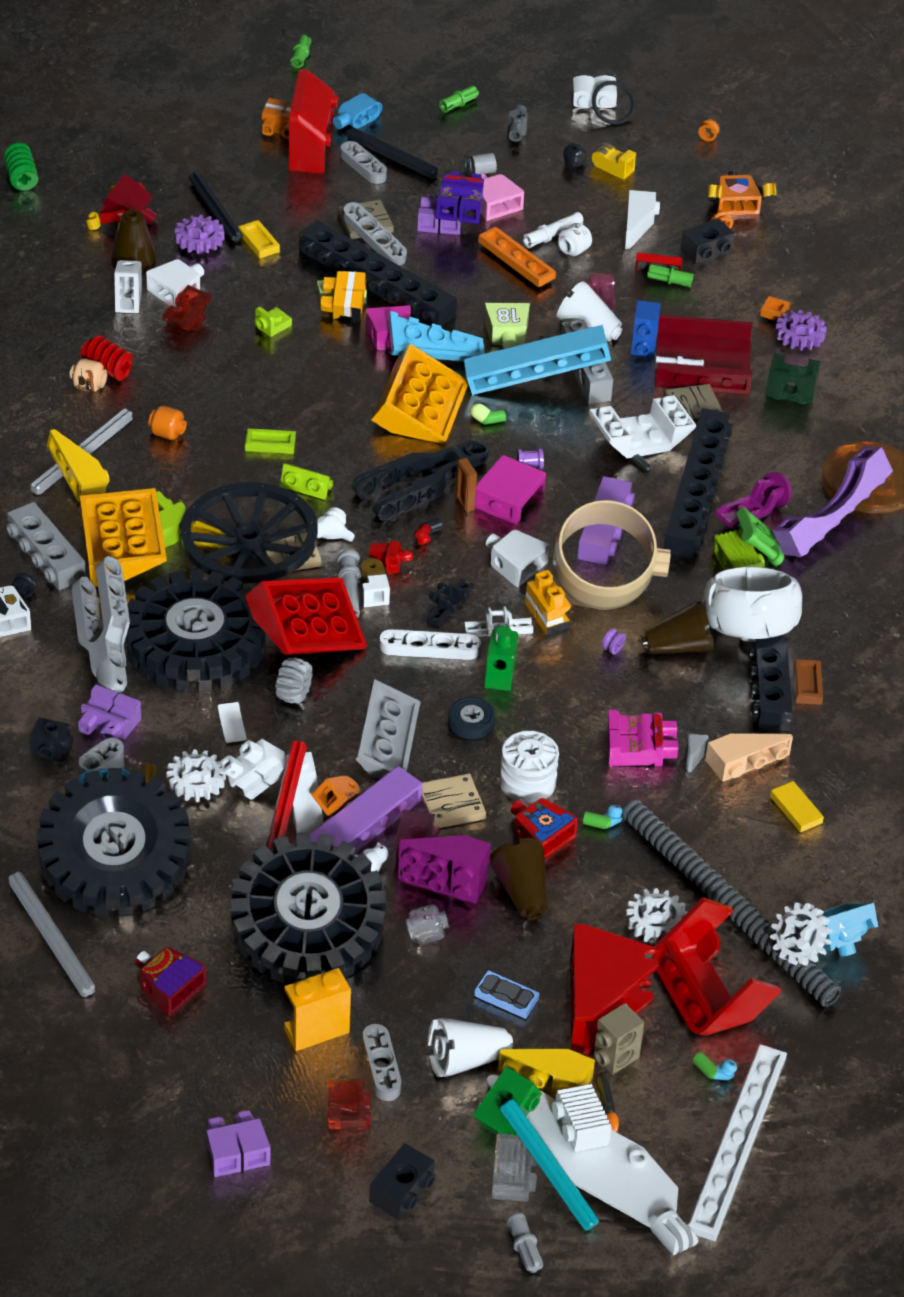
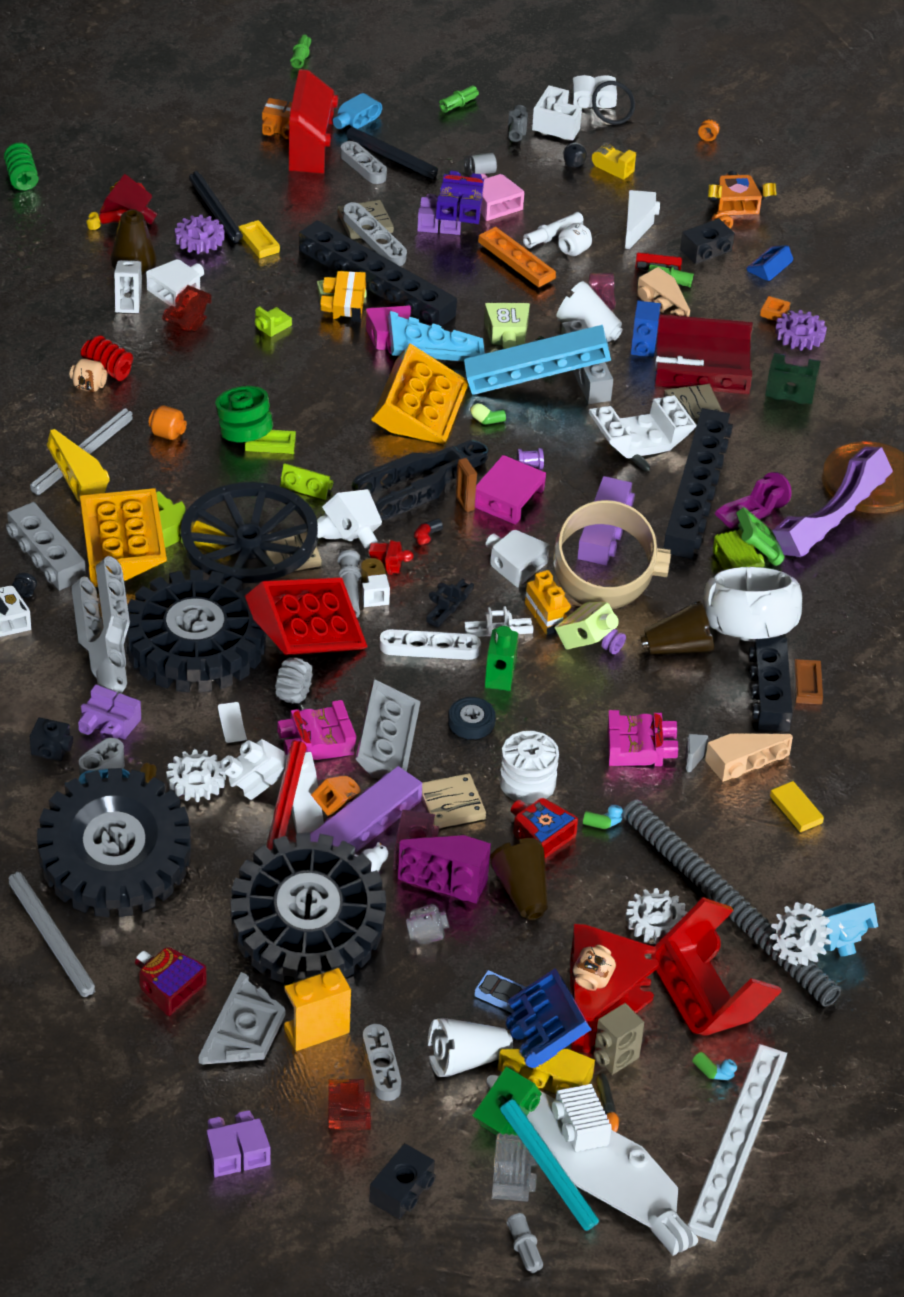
(243, 1026): none -> light grey wing
(244, 414): none -> green wheel
(324, 731): none -> dark pink hips
(354, 515): none -> white torso
(547, 1017): none -> blue hinge
(555, 116): none -> white brick
(594, 619): none -> yellowish green torso
(594, 967): none -> light nougat head
(662, 288): none -> light nougat slope
(771, 262): none -> blue slope

